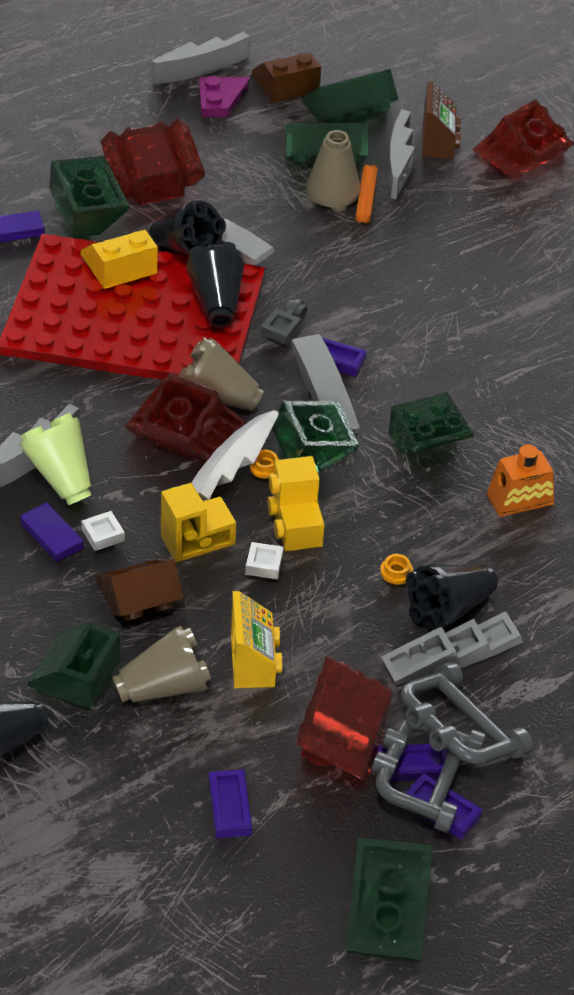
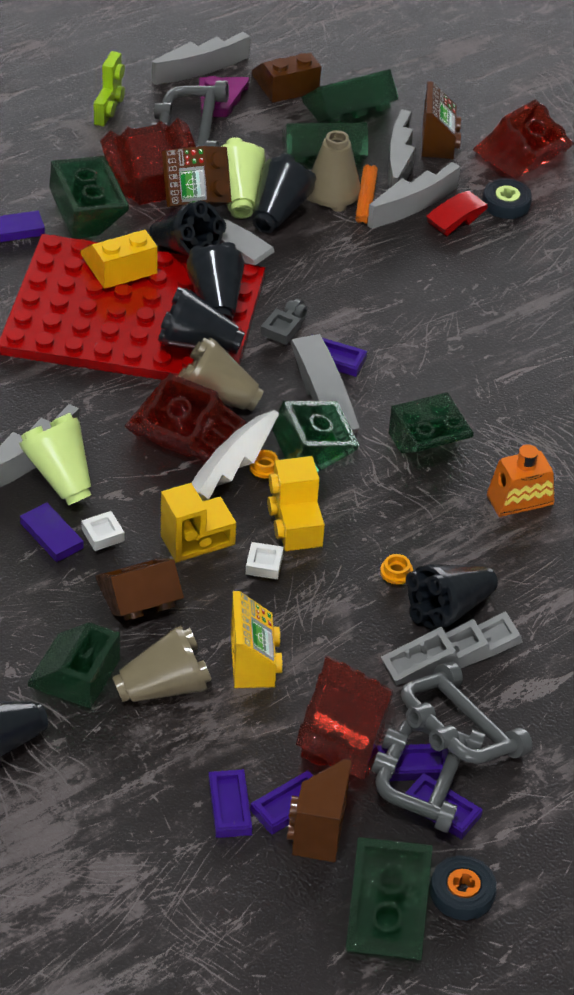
(112, 89): none -> lime plate
(193, 320): none -> black cone
(196, 175): none -> reddish brown slope
(219, 92): none -> dark grey bar
(245, 169): none -> yellowish green cone
(274, 807): none -> dark purple tile
(281, 191): none -> black cone
(319, 813): none -> reddish brown slope
(410, 198): none -> light grey slope
(456, 210): none -> red slope
(459, 904): none -> black bush
(507, 198): none -> black bush

